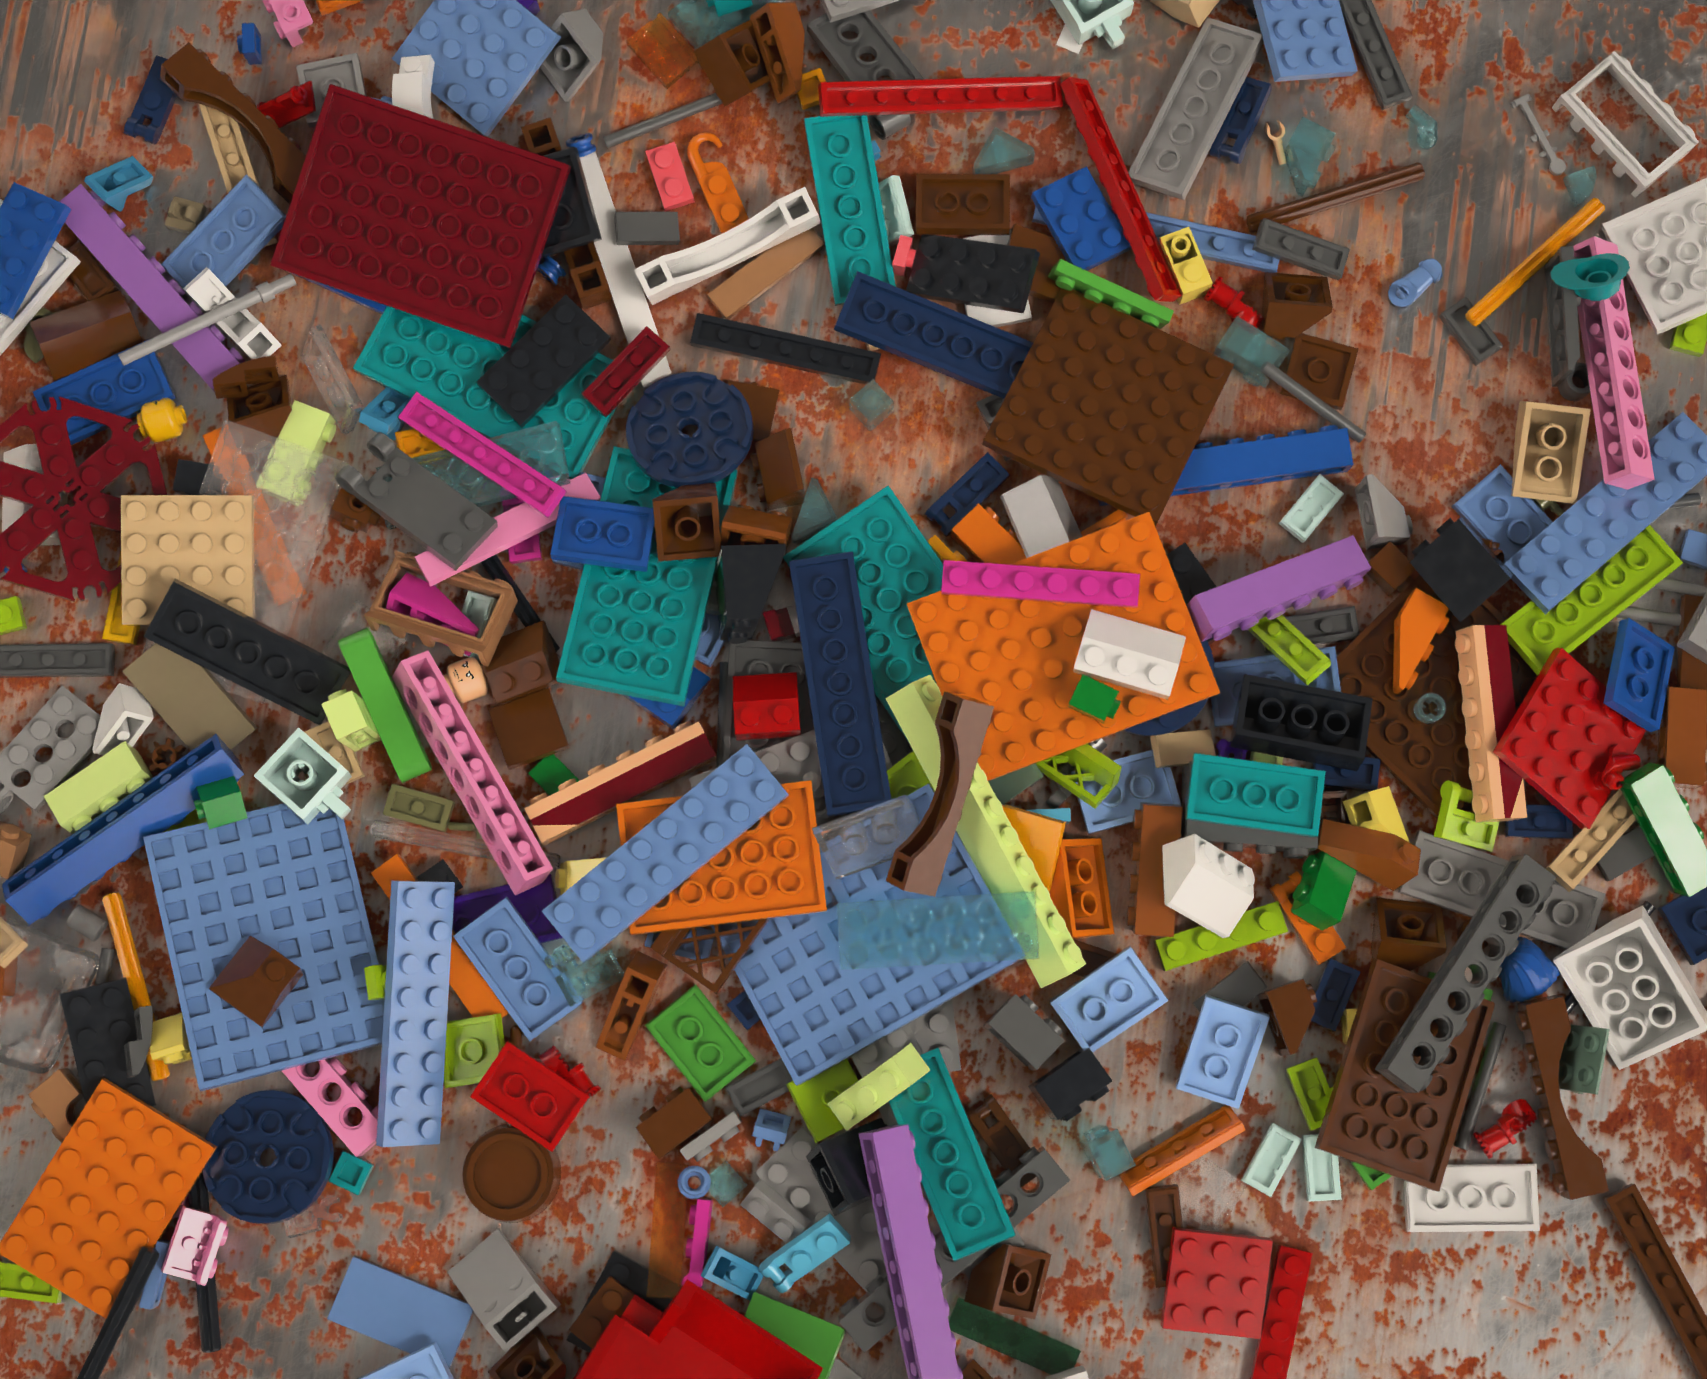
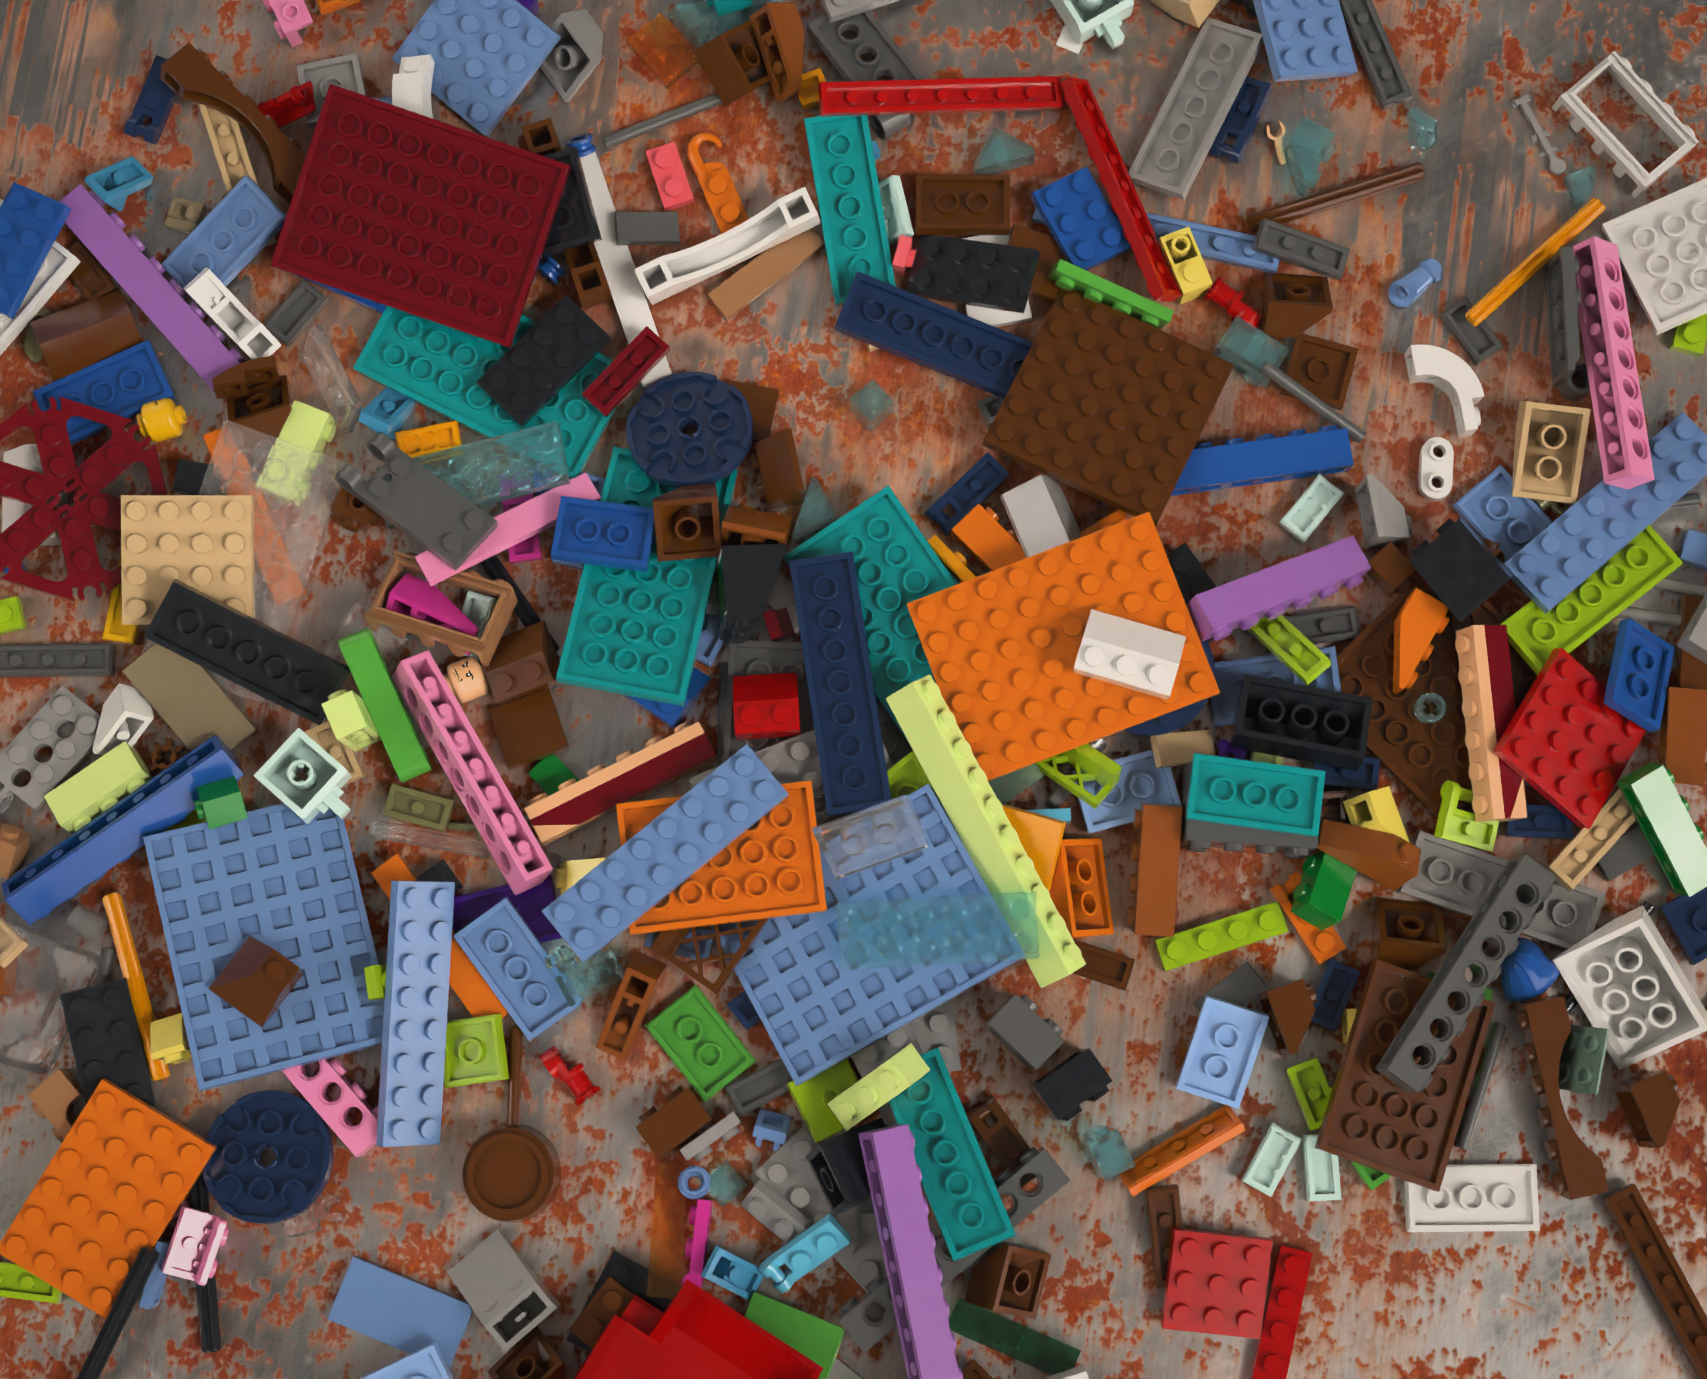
(138, 1050): dark grey slope -> none
(250, 43): blue plate -> none
(264, 292): light grey bar -> none
(296, 313): none -> dark grey tile
(351, 1172): teal plate -> none
(482, 454): dark pink plate -> none
(530, 1096): red plate -> none
(785, 349): black plate -> none
(961, 733): reddish brown arch -> none
(1040, 583): dark pink plate -> none
(1094, 699): green brick -> none
(1109, 1000): light blue plate -> none
(1206, 884): white slope -> none
(1435, 468): none -> white plate
(1451, 375): none -> white arch
(1513, 1120): red connector -> none
(1592, 277): teal piece -> none
(1614, 768): red arm -> none
(1649, 1106): none -> reddish brown slope

